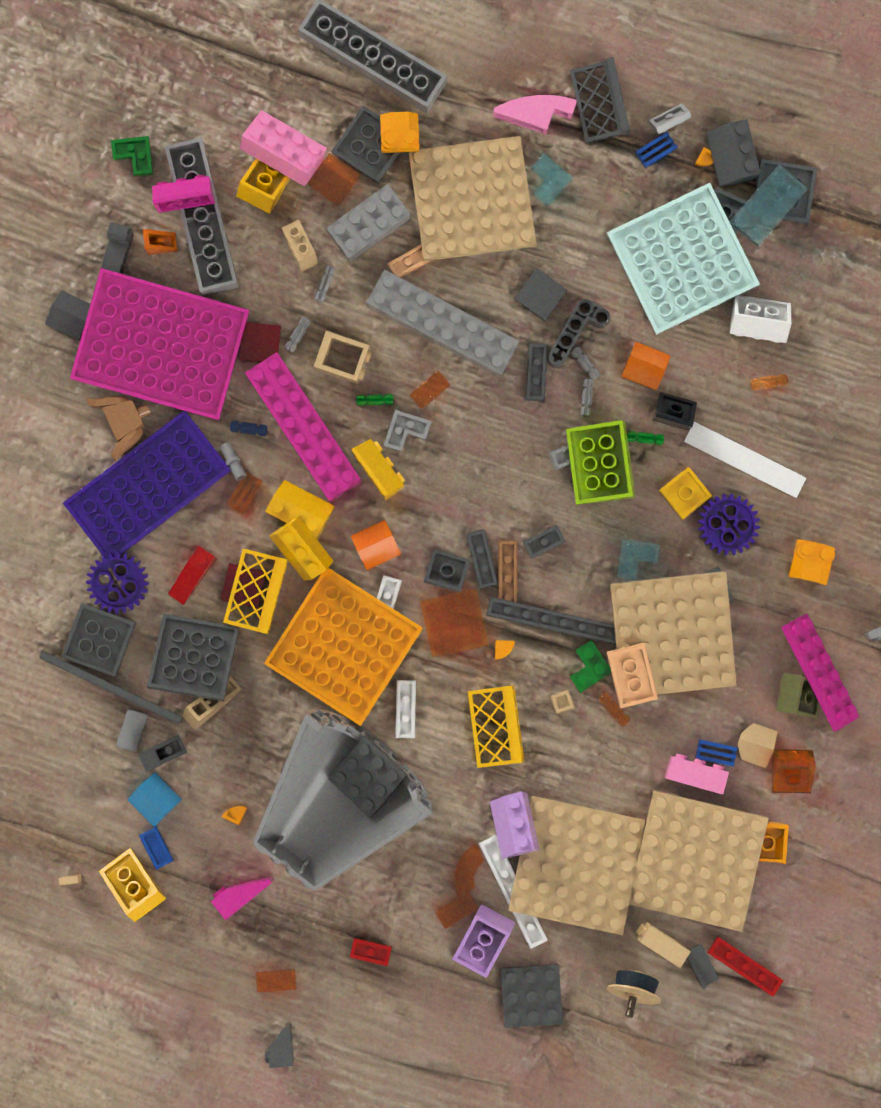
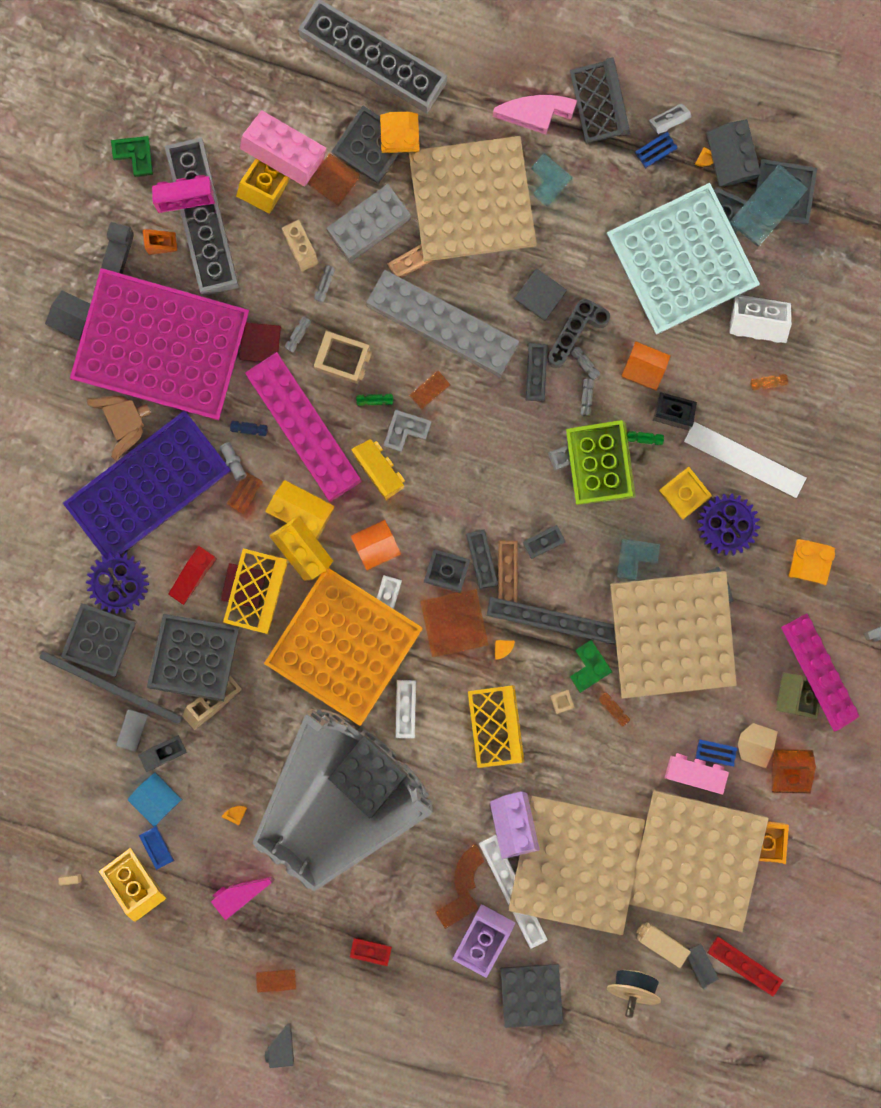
(632, 675): light nougat tile -> none

